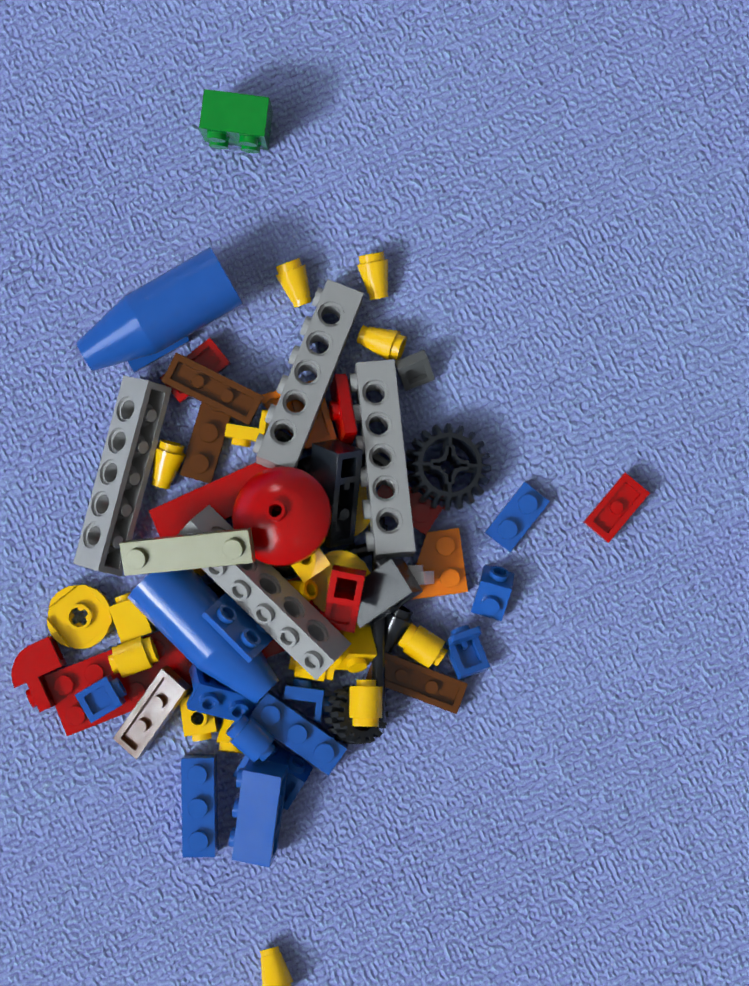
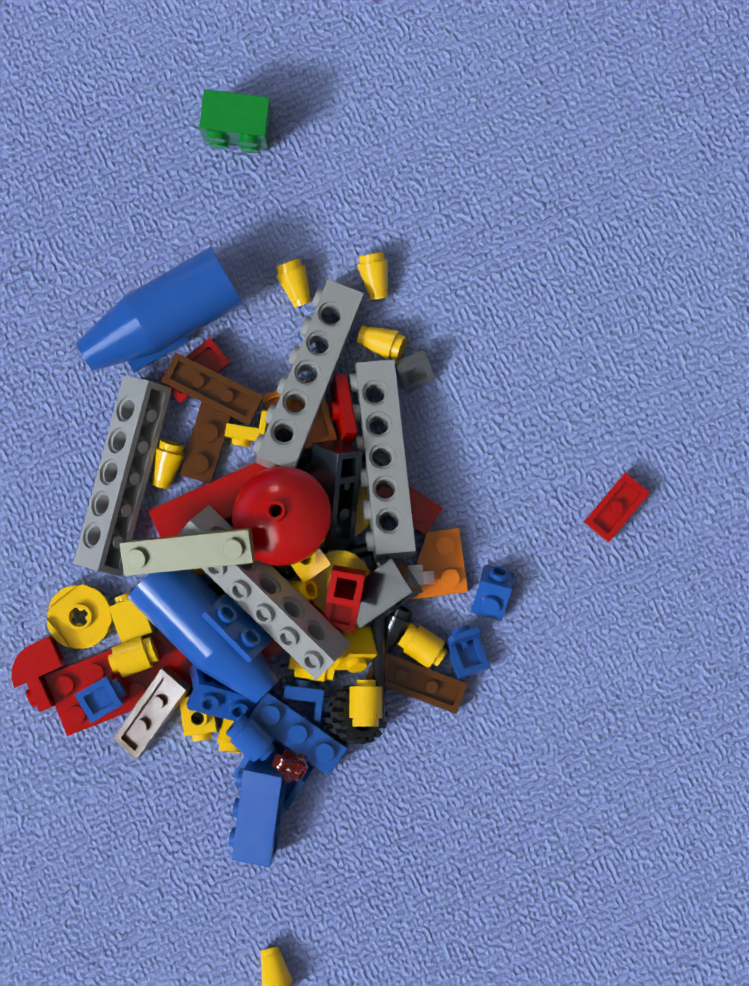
(199, 805): blue brick -> none
(292, 766): none -> clear red plate
(434, 468): black gear -> none
(517, 517): blue plate -> none

